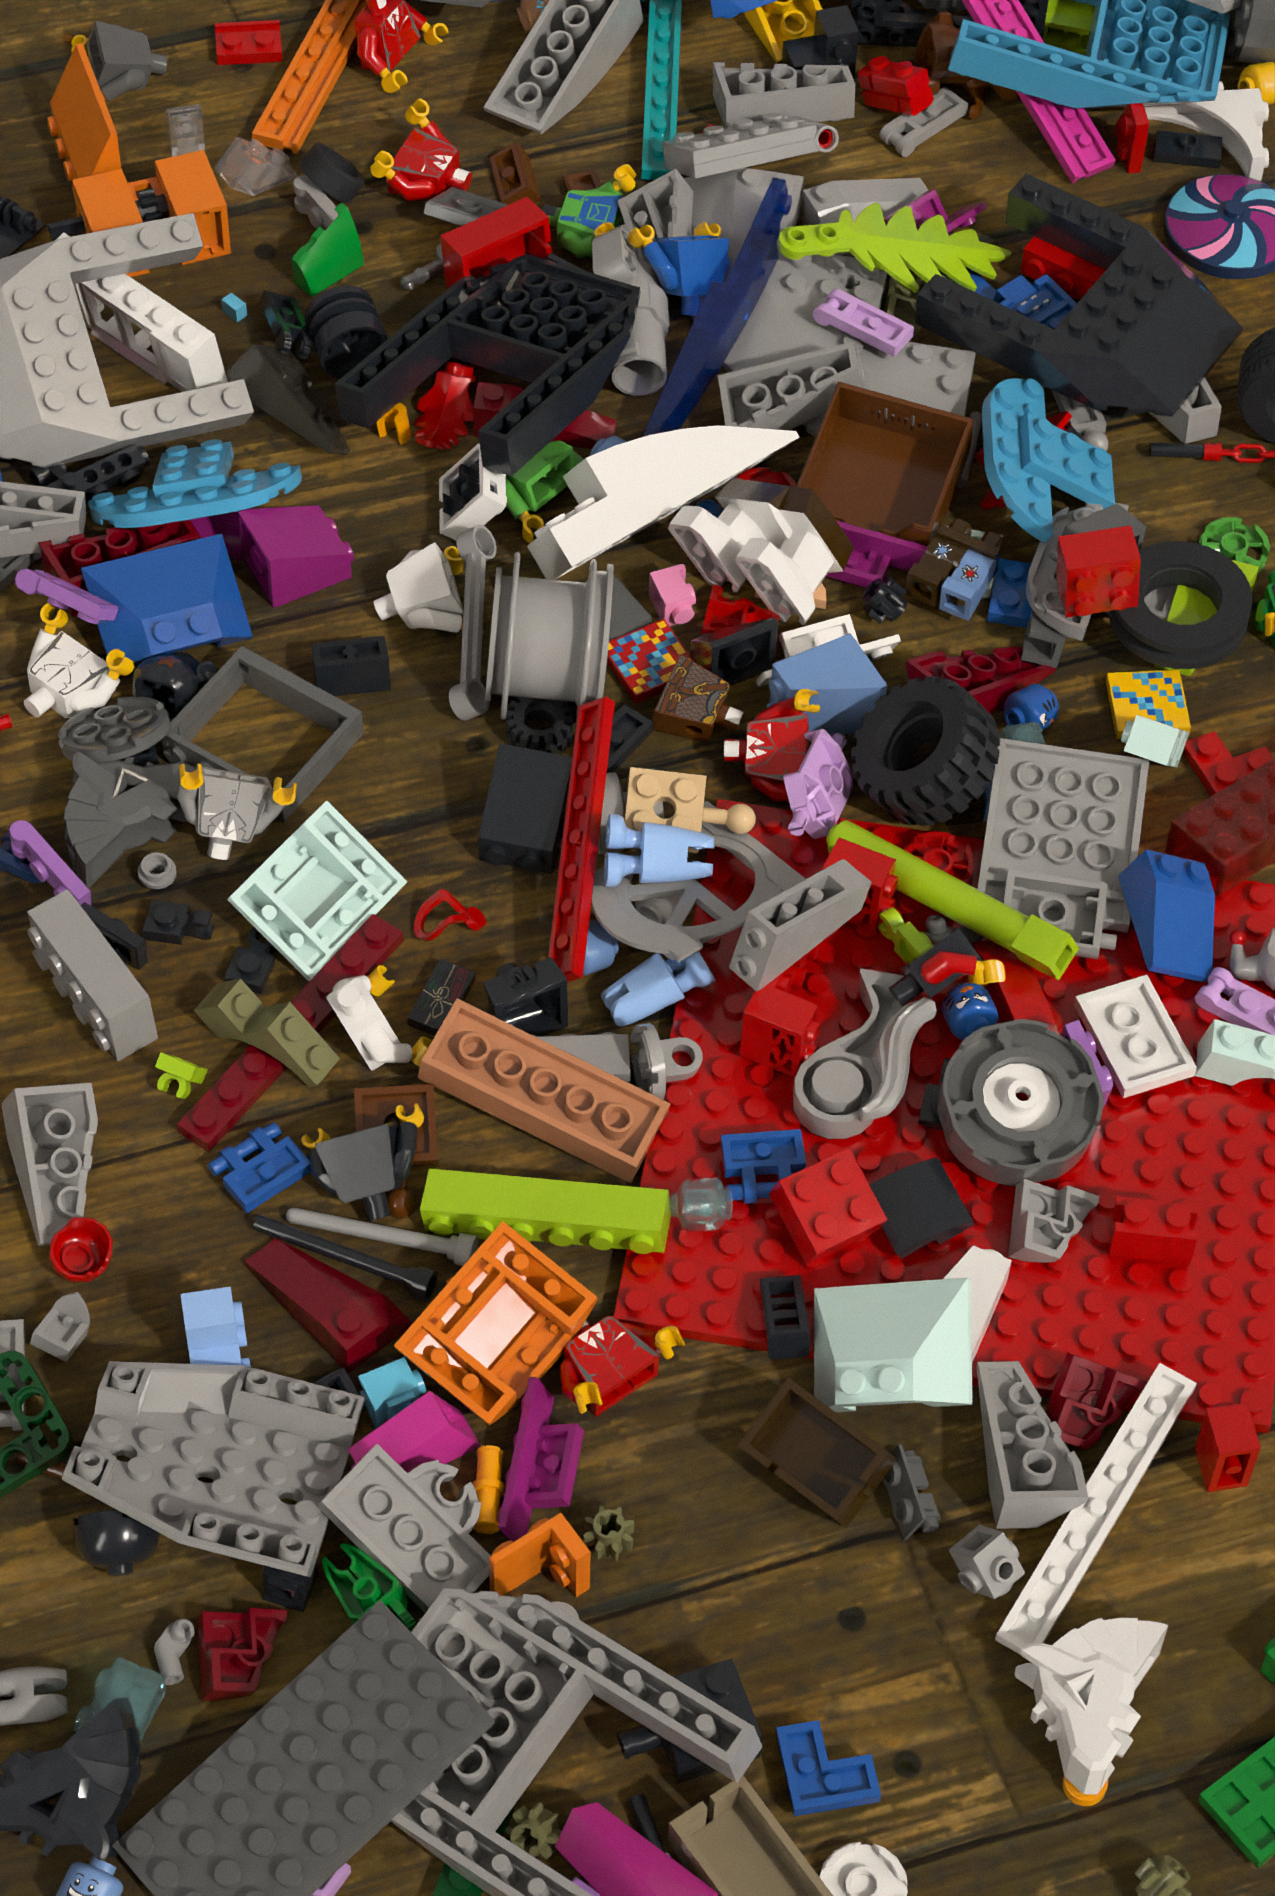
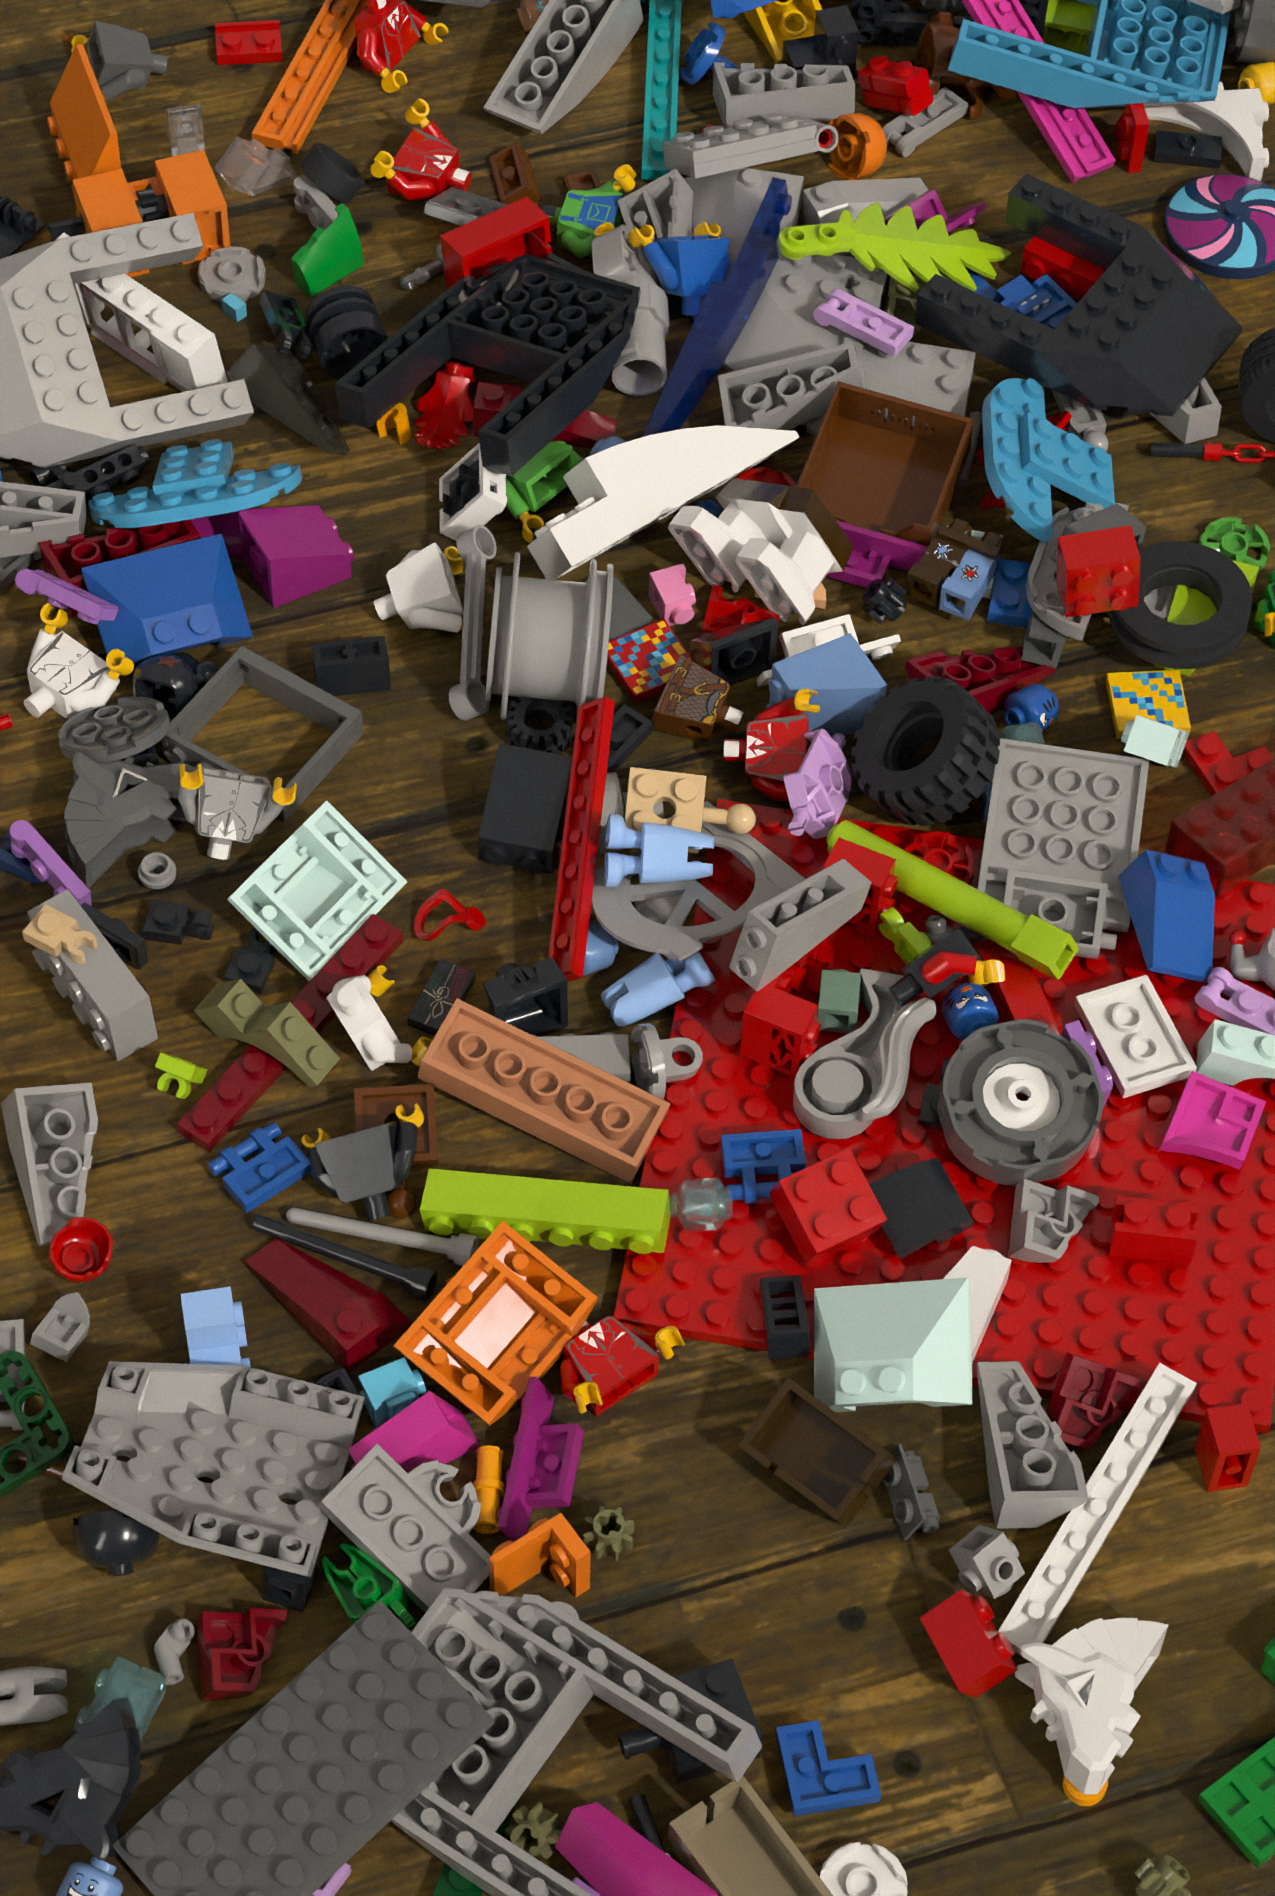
(56, 932): none -> tan plate
(233, 272): none -> light grey tile
(703, 53): none -> blue tile
(838, 1000): none -> sand green brick
(859, 147): none -> orange cylinder
(969, 1643): none -> red brick
(1213, 1121): none -> dark pink plate

